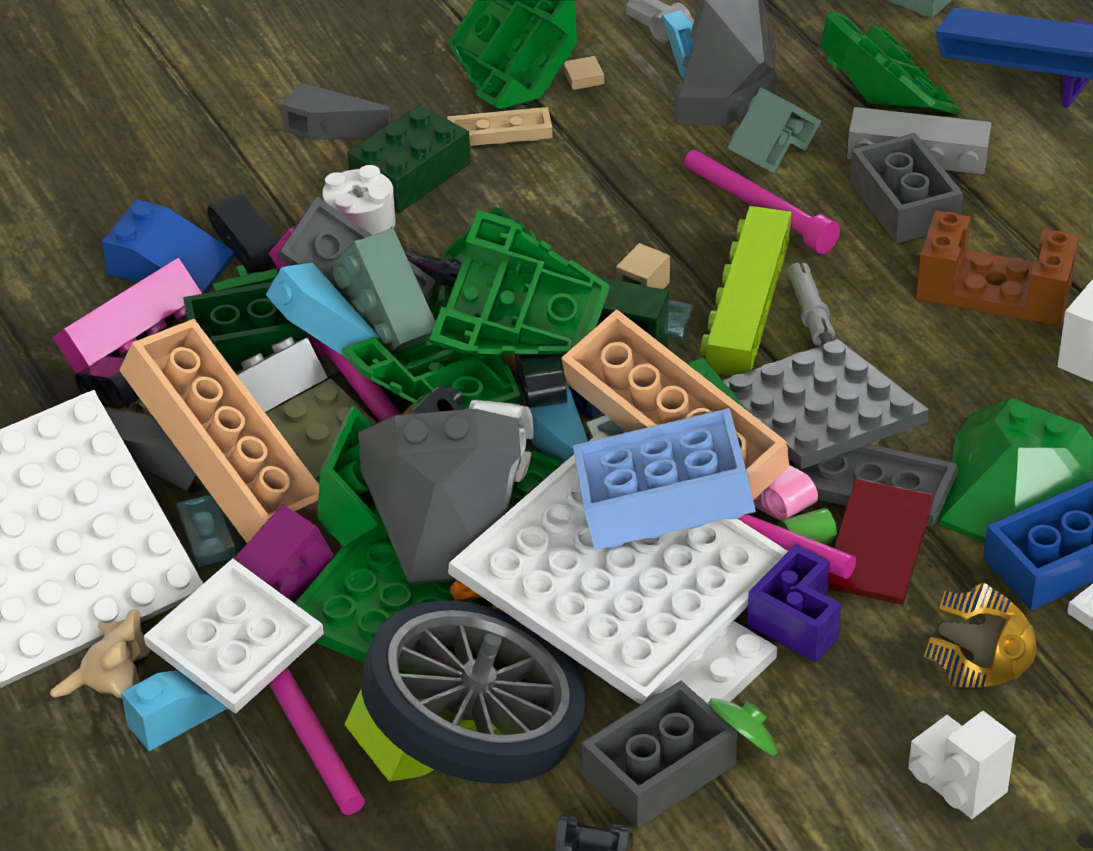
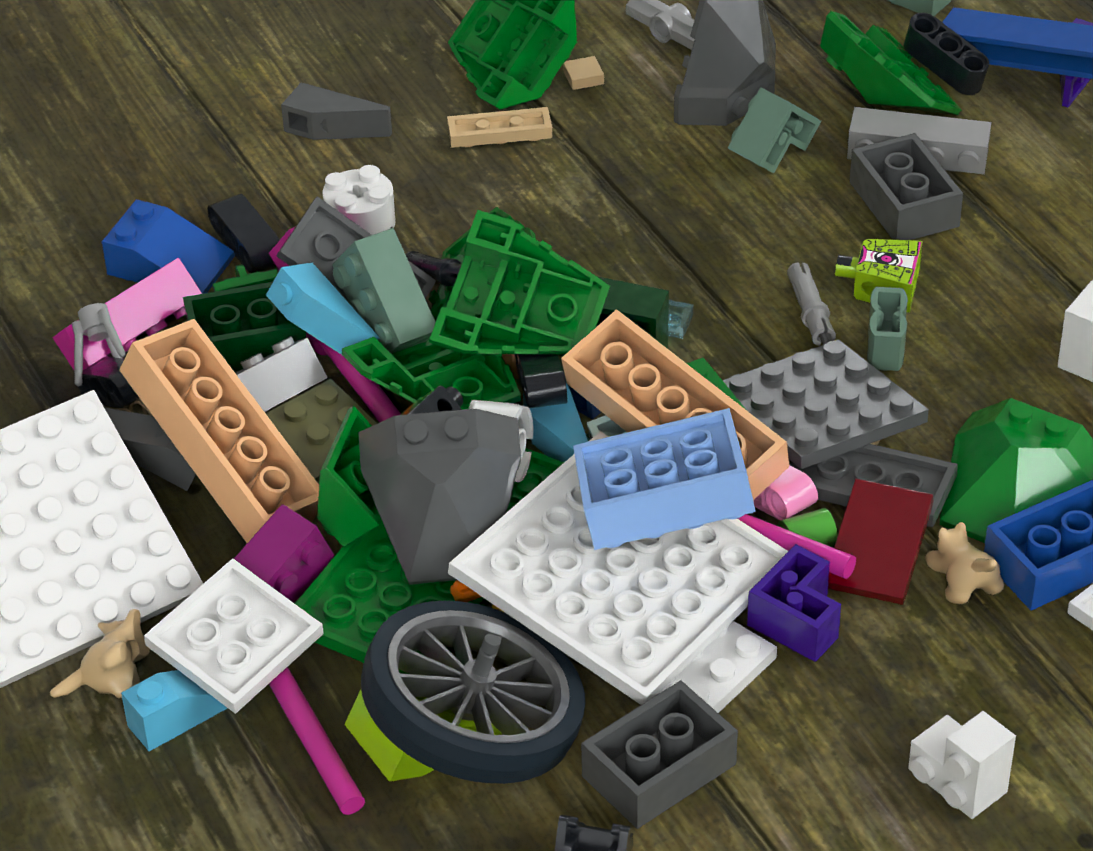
(96, 324): none -> light grey plant
(206, 530): clear light blue plate -> none
(415, 154): dark green brick -> none
(645, 267): tan brick -> none
(679, 32): medium azure piece -> none
(746, 721): bright green dish -> none
(747, 291): lime brick -> none
(818, 232): dark pink piece -> none
(883, 265): none -> lime torso
(887, 328): none -> sand green brick
(946, 53): none -> black beam
(962, 277): dark orange plate -> none
(964, 566): none -> tan animal
(1000, 646): pearl gold piece -> none

